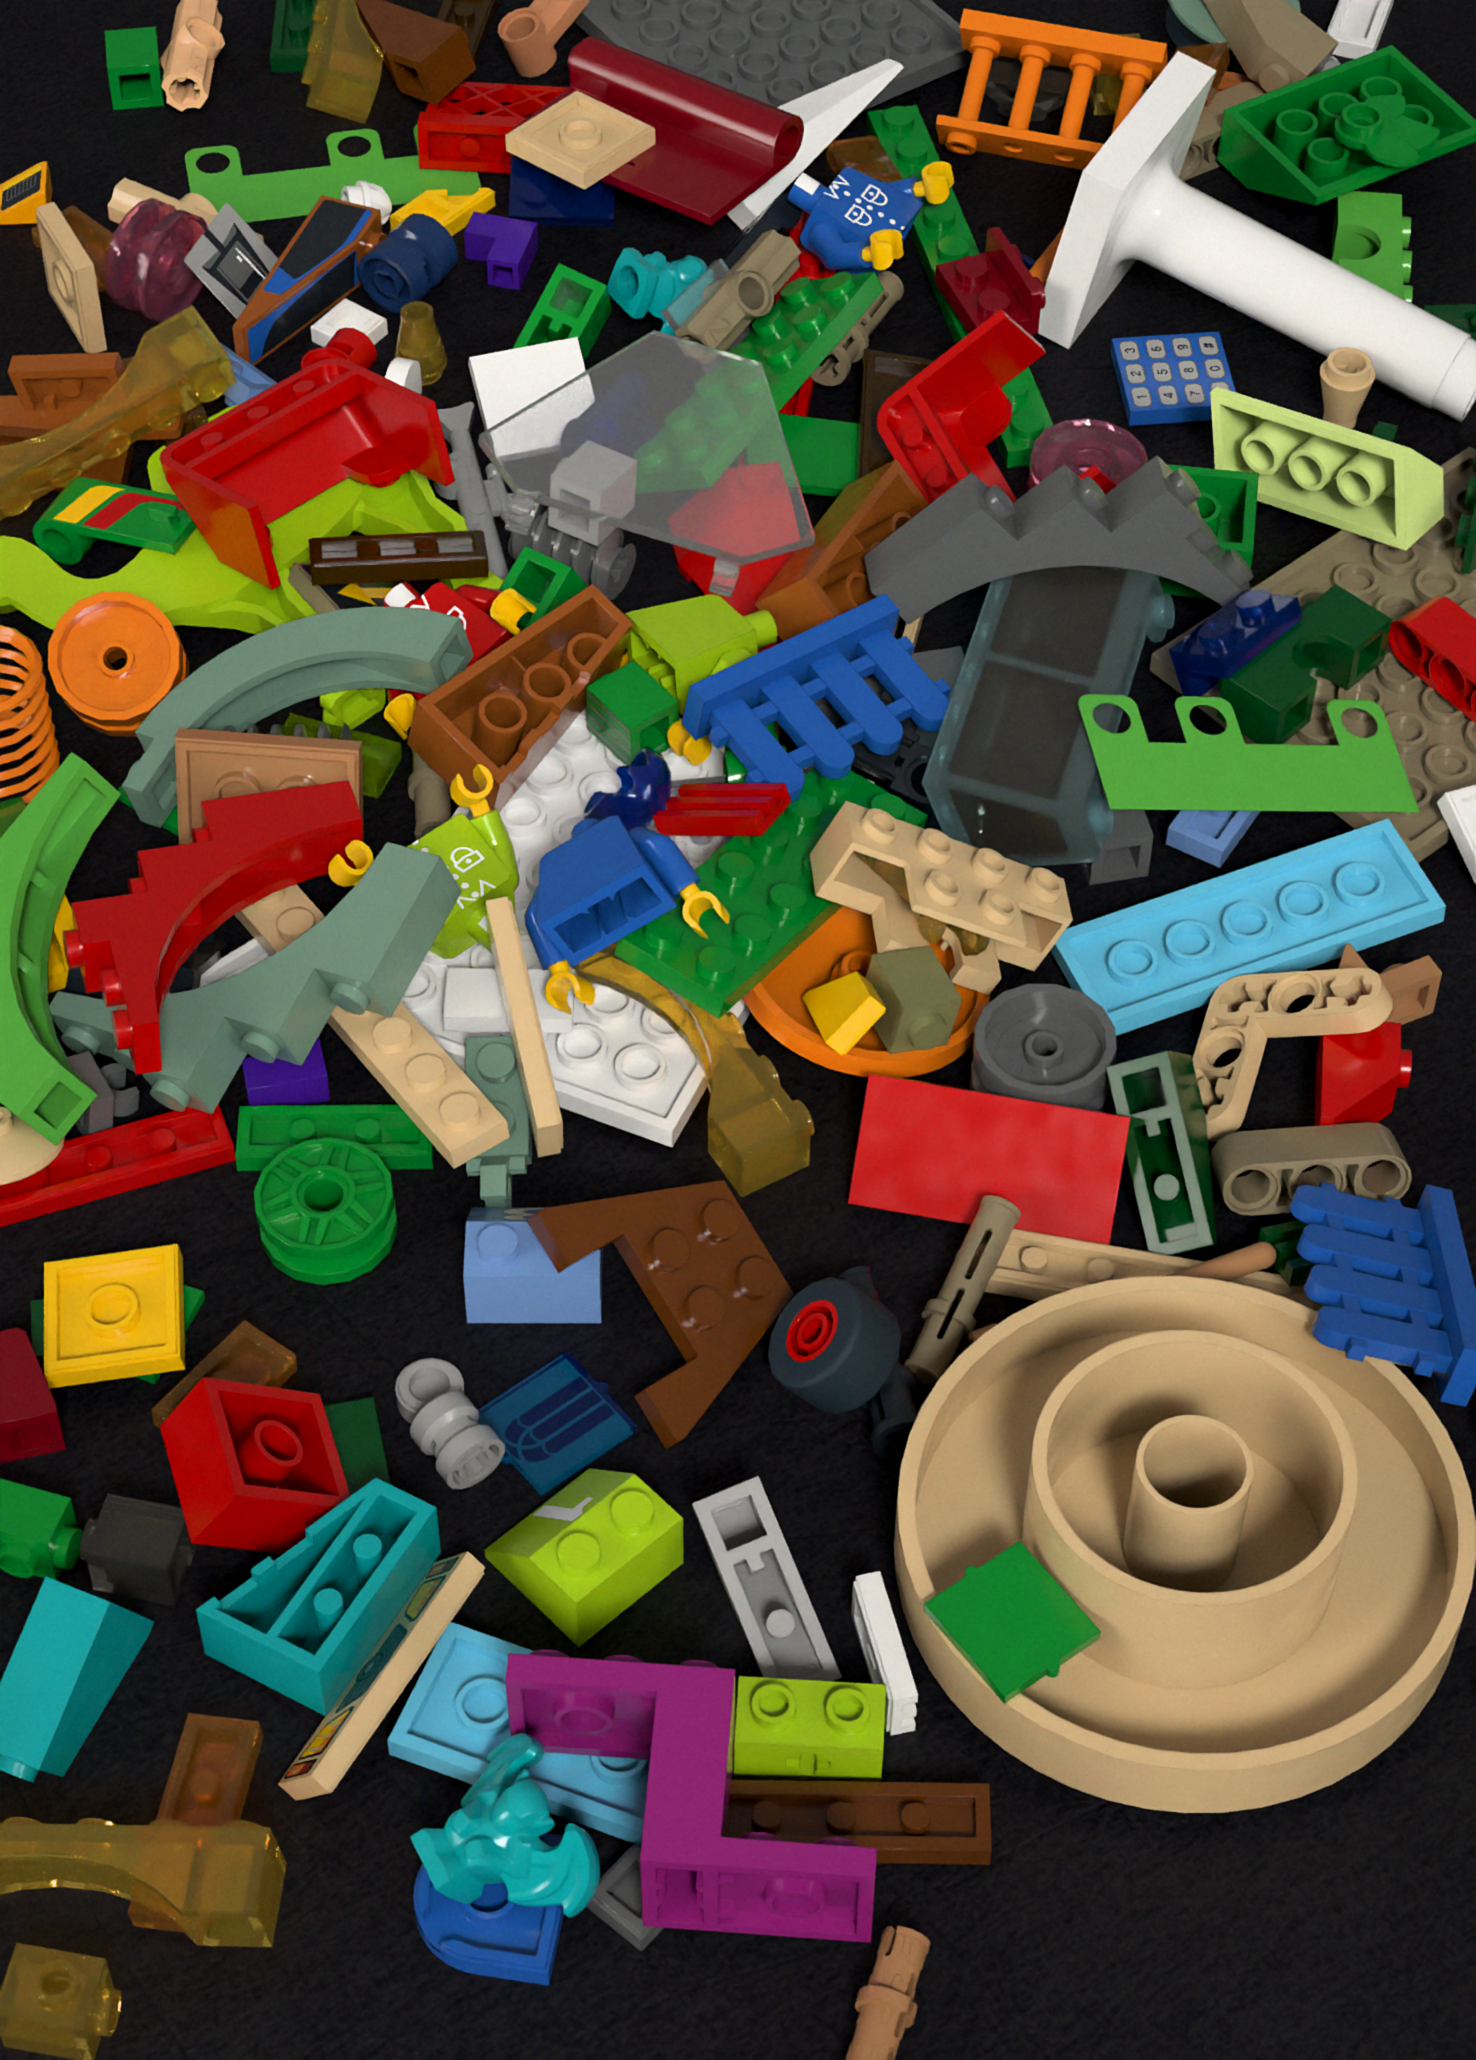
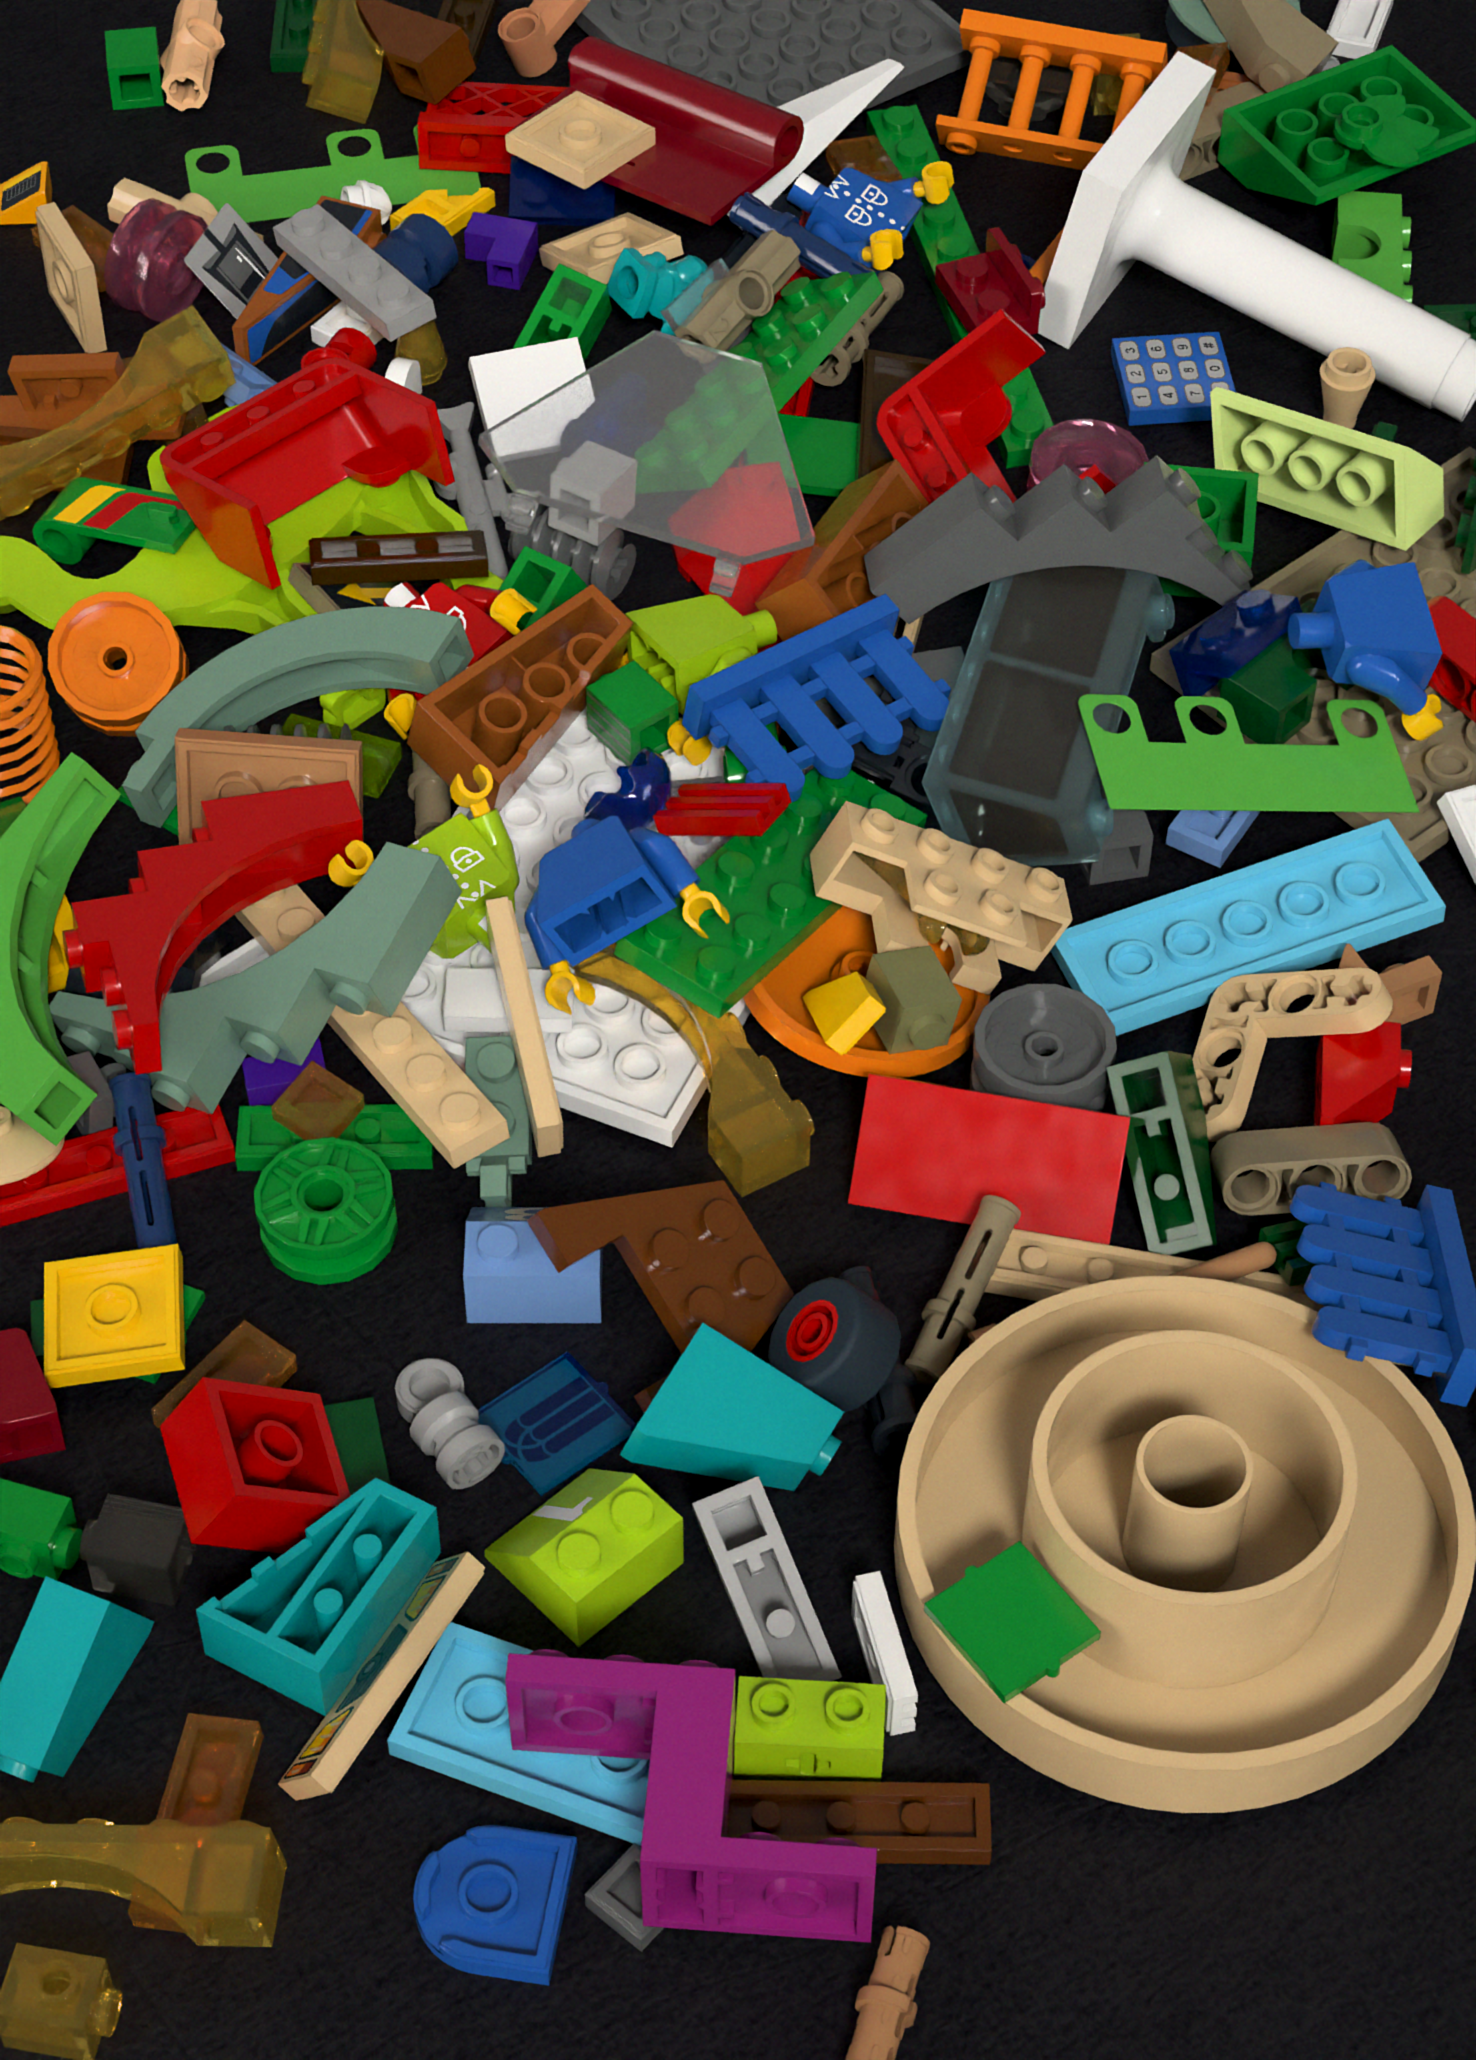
(134, 1102): none -> dark blue pin
(317, 1104): none -> clear orange tile
(354, 272): none -> light grey plate
(499, 1839): teal animal -> none
(599, 246): none -> tan tile
(734, 1419): none -> teal slope
(816, 253): none -> dark blue pin
(1377, 636): none -> blue torso

